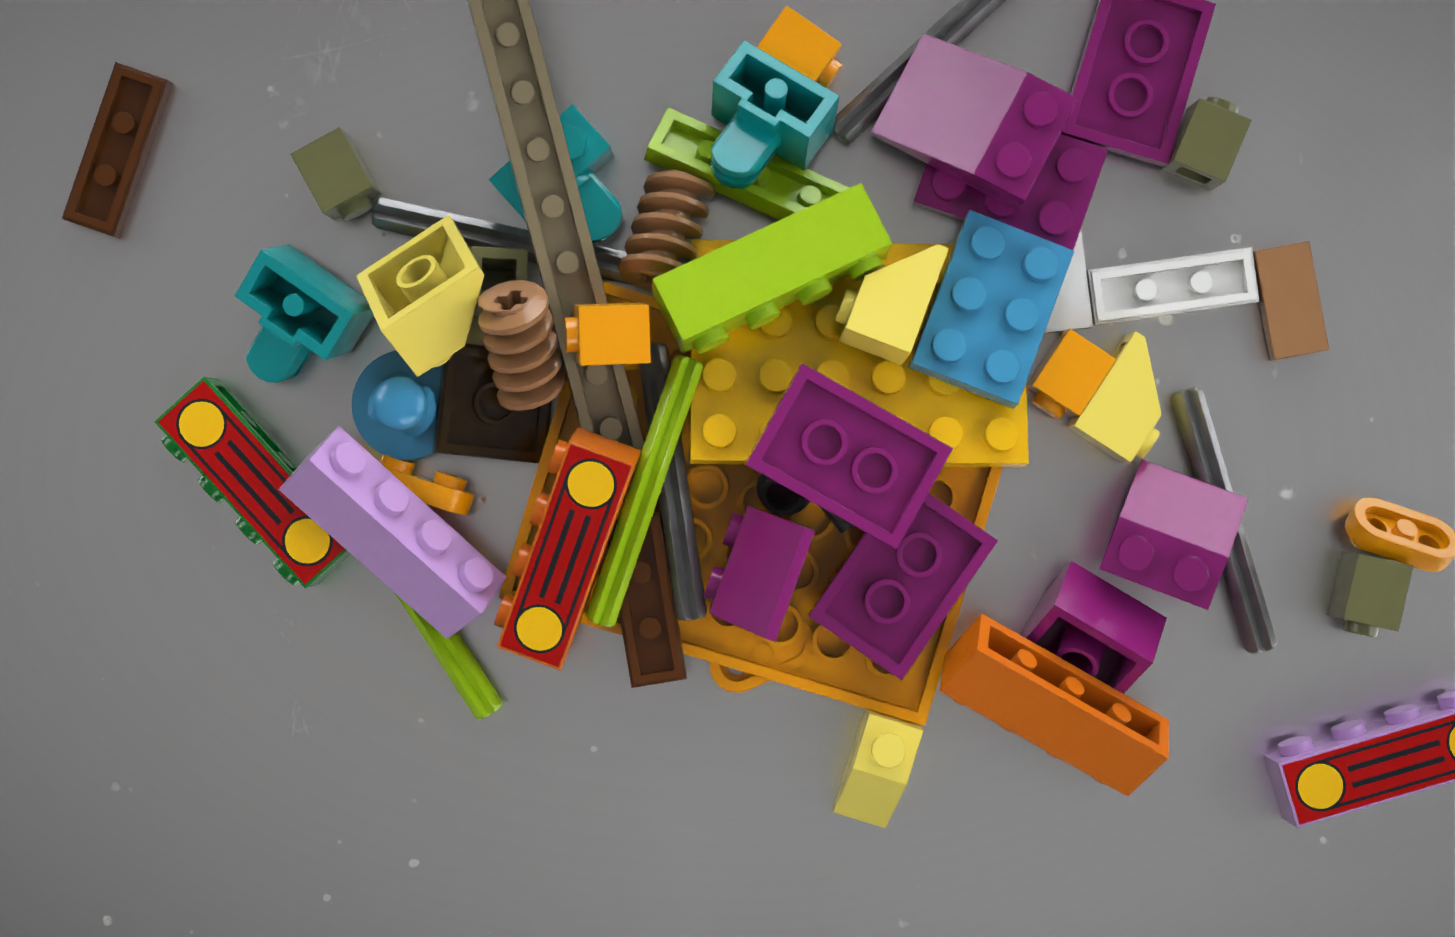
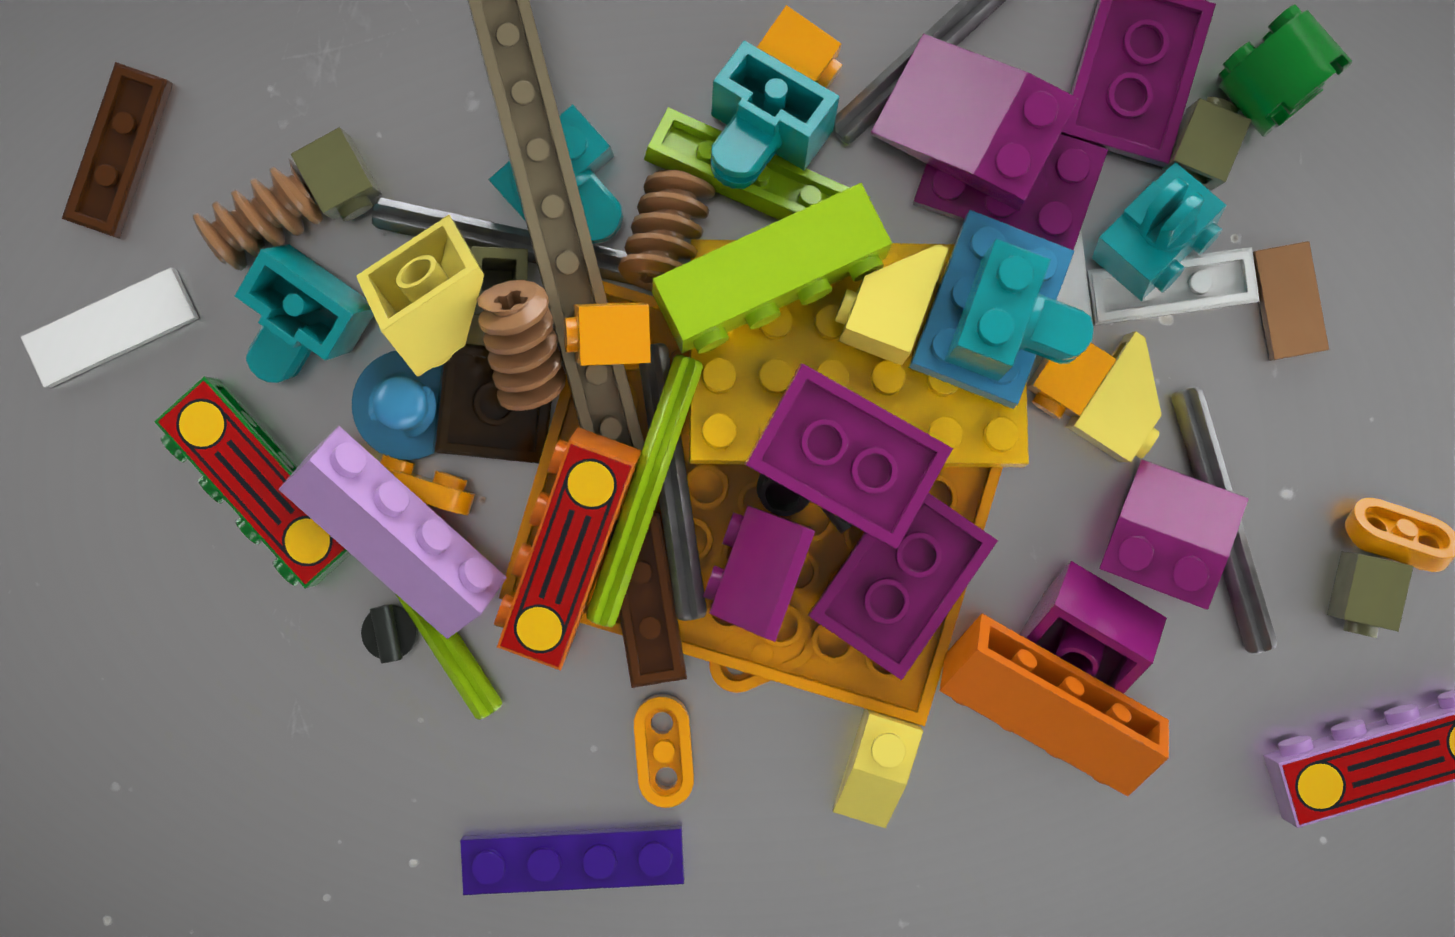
(109, 327): none -> white tile
(259, 217): none -> medium nougat piece
(388, 633): none -> pearl dark grey plate
(572, 860): none -> dark purple plate
(663, 749): none -> light orange plate
(1011, 315): none -> teal brick
(1159, 232): none -> teal brick
(1282, 70): none -> green brick

